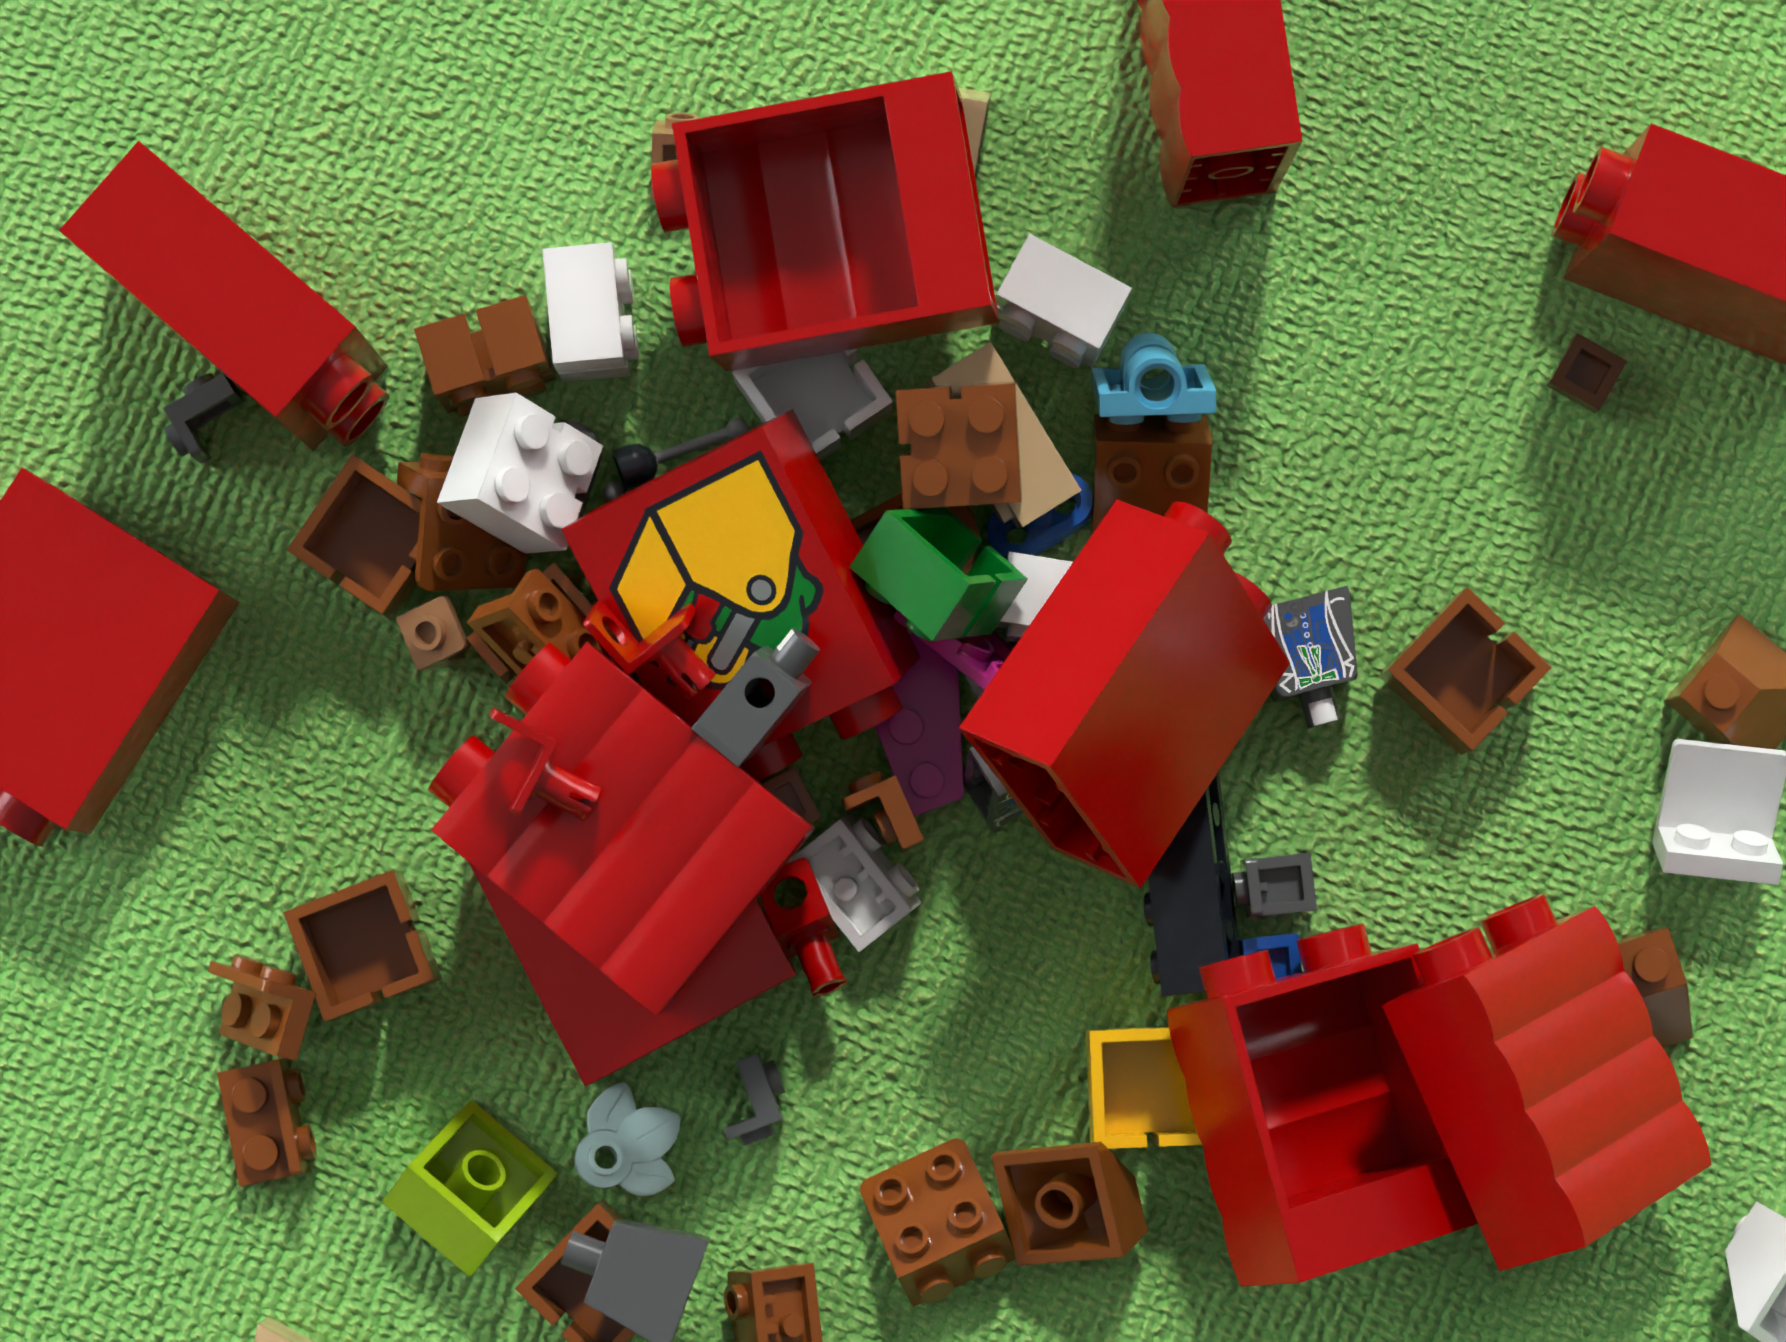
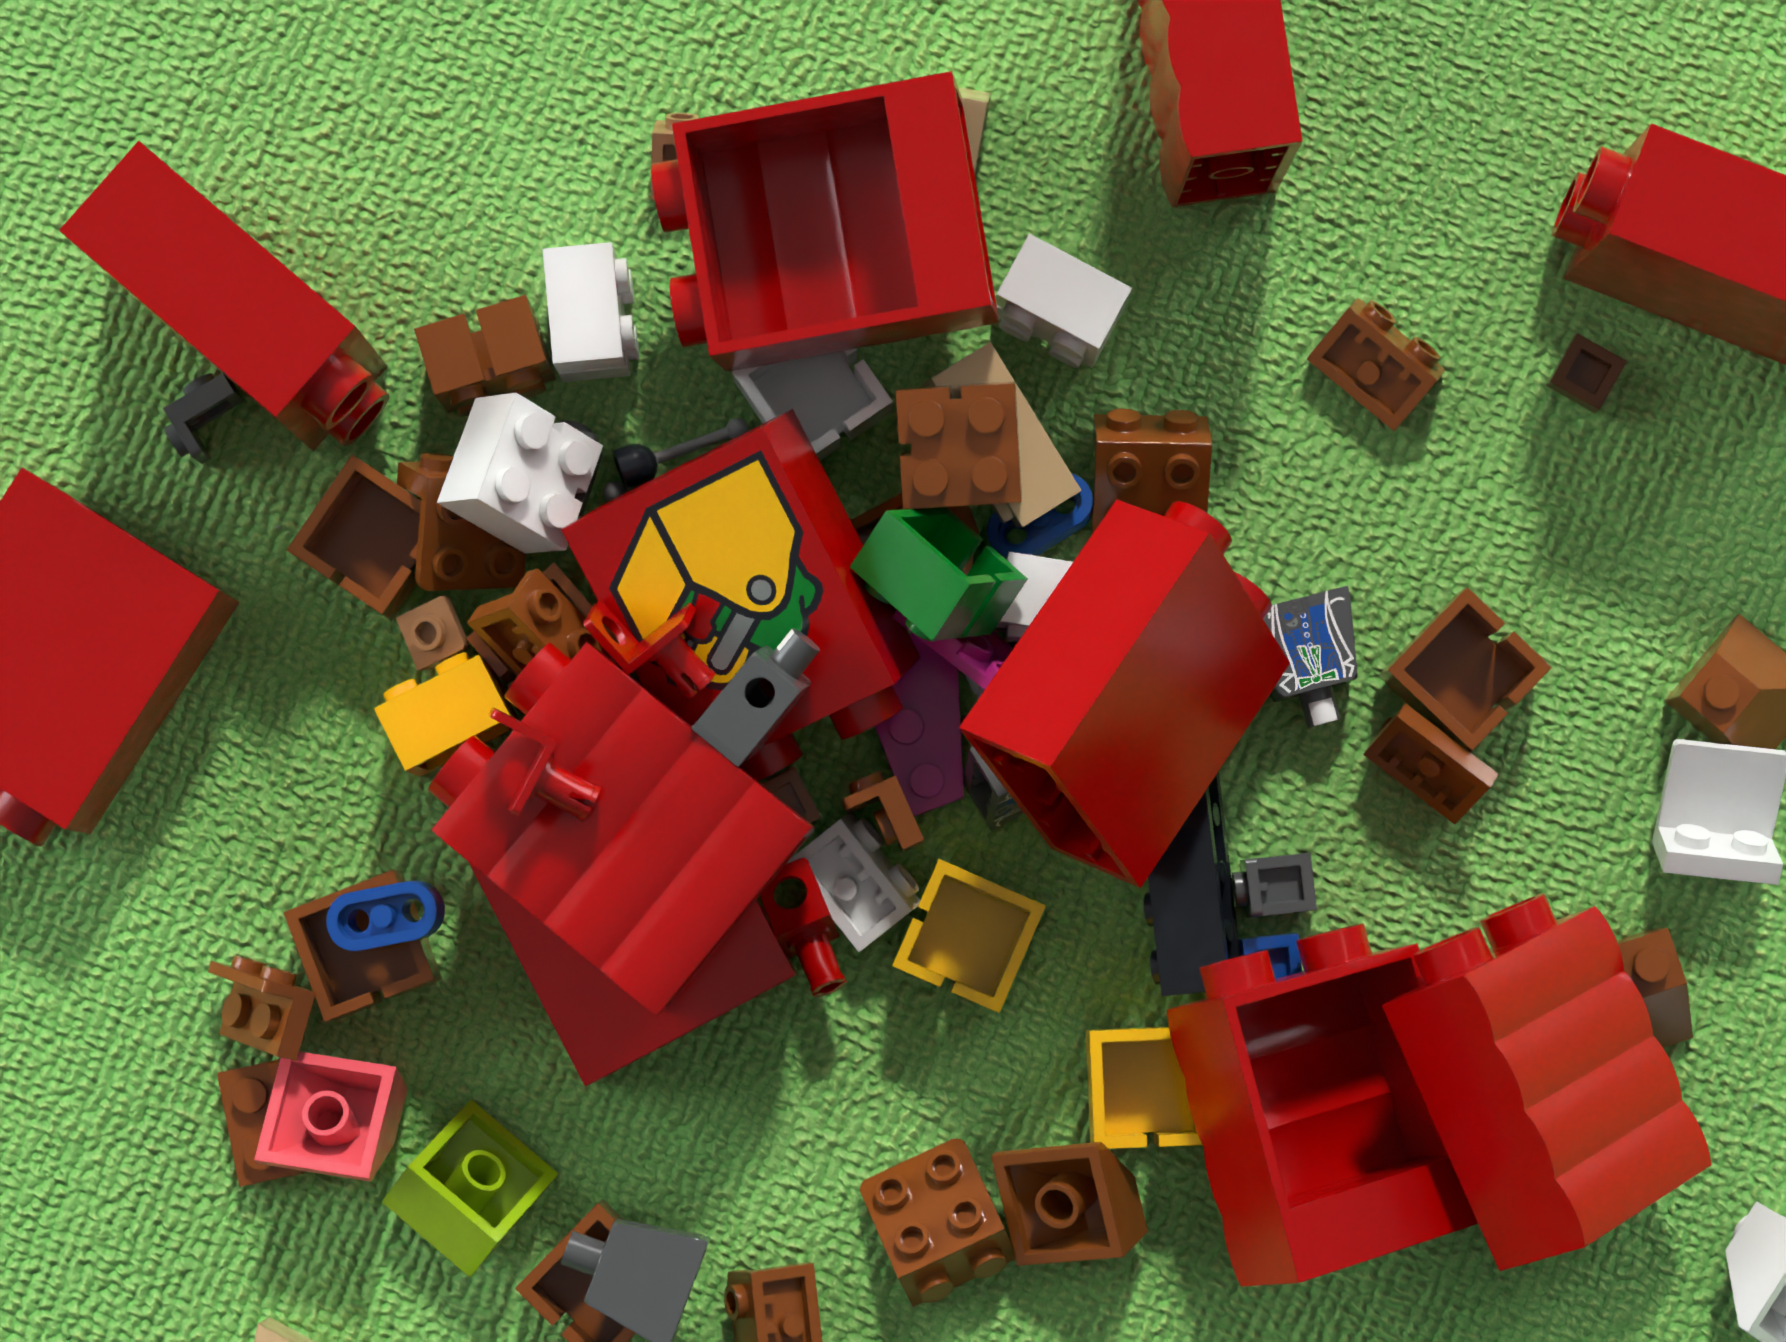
(332, 1116): none -> coral slope
(388, 915): none -> blue plate
(437, 716): none -> yellow piece
(635, 1140): light aqua plate -> none
(762, 1086): dark grey bracket -> none
(970, 935): none -> yellow piece
(1178, 391): medium azure plate -> none
(1377, 362): none -> dark orange bracket
(1430, 763): none -> dark orange bracket

